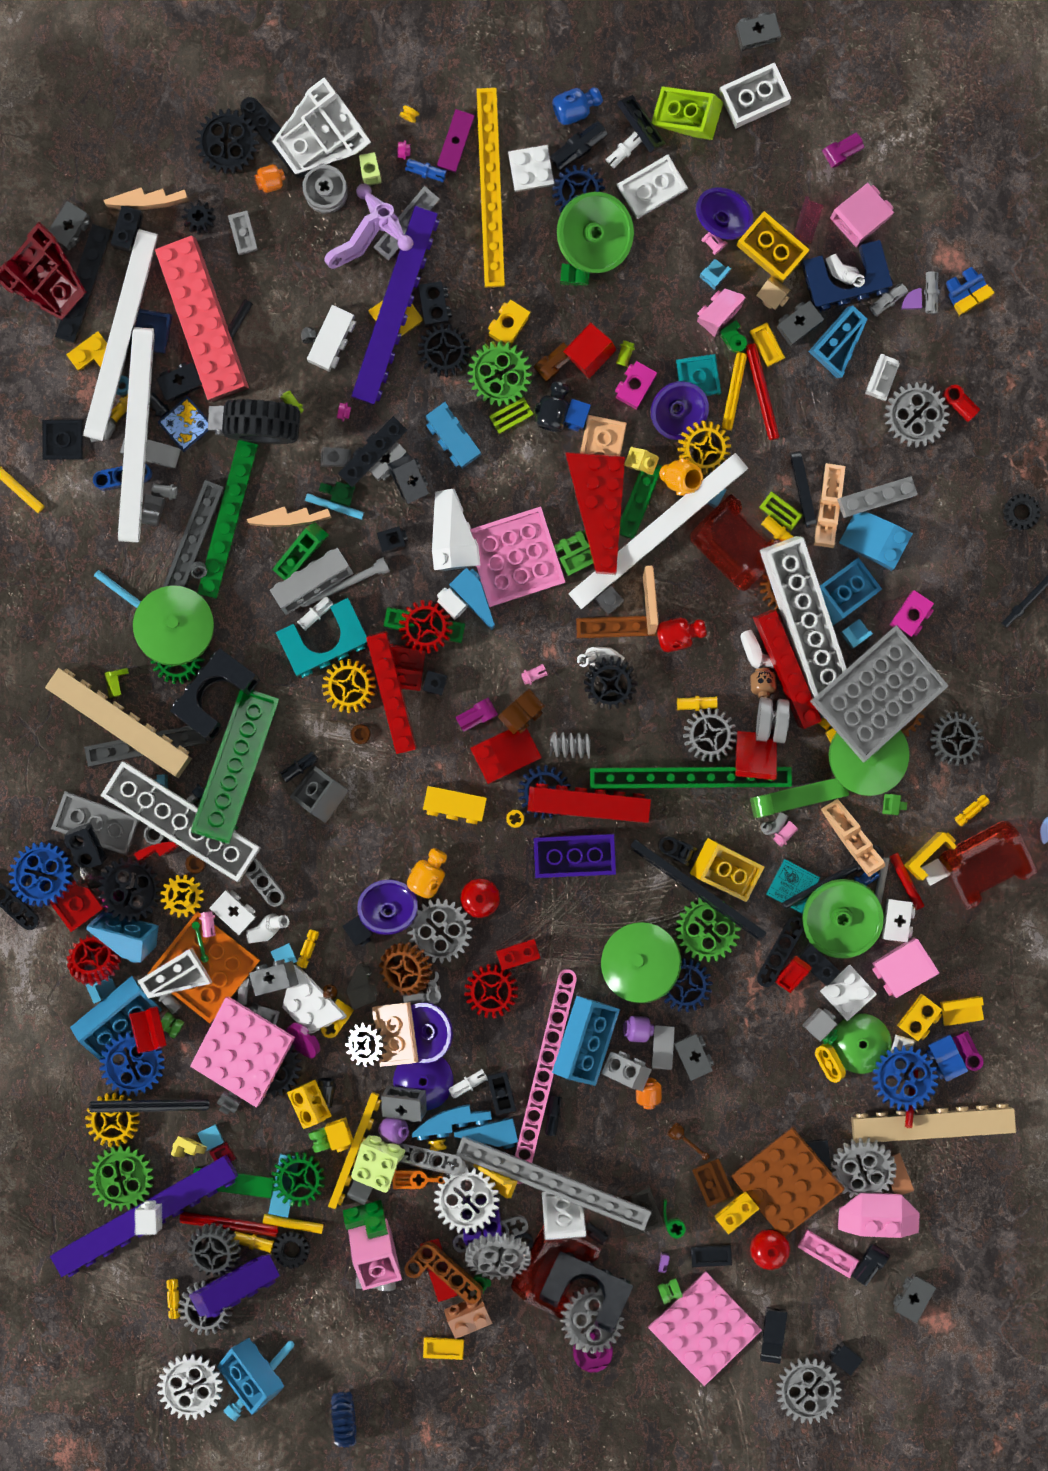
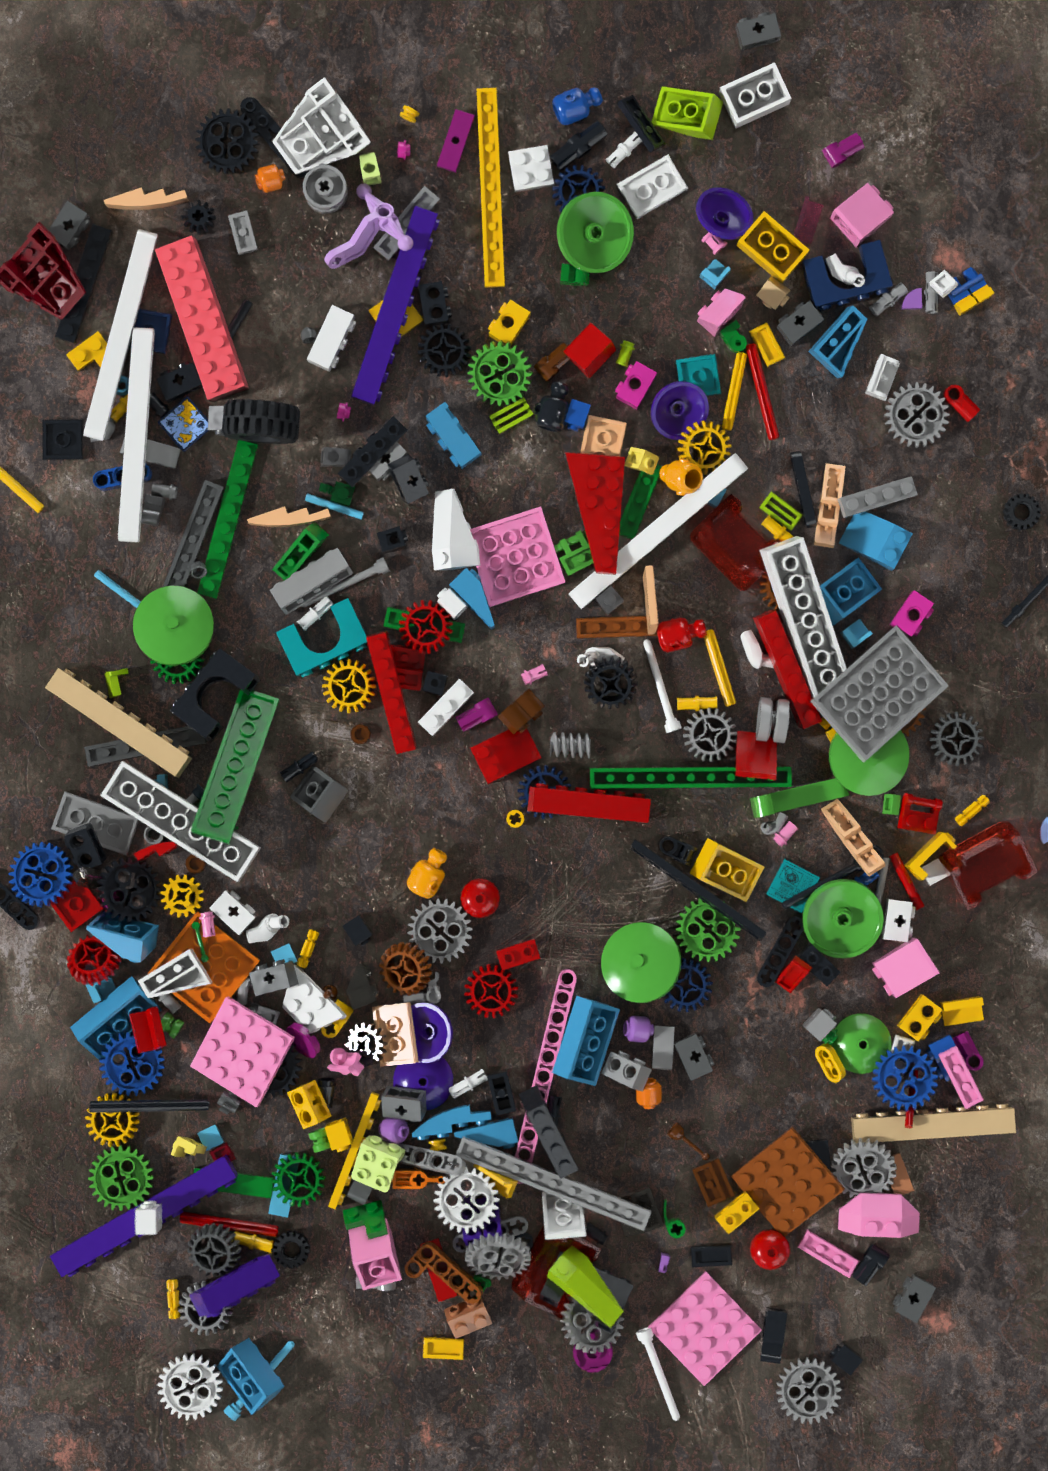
(126, 229): black brick -> none
(270, 888): light grey beam -> none
(288, 398): lime pin -> none
(293, 1223): yellow piece -> none
(343, 1419): dark blue gear -> none
(345, 1062): none -> bright pink hips
(383, 898): dark purple dish -> none
(426, 170): blue pin -> none
(446, 707): none -> white brick
(454, 804): yellow brick -> none
(548, 1133): none -> black arch
(574, 856): dark purple brick -> none
(581, 1280): none -> lime wedge
(646, 1337): none -> white piece
(665, 1291): bright green wheel -> none
(671, 722): none -> white piece
(719, 668): none -> yellow axle
(763, 682): medium nougat head -> none
(848, 992): white plate -> none
(918, 820): none -> red plate
(943, 283): none -> white tile
(960, 1077): none -> bright pink tile

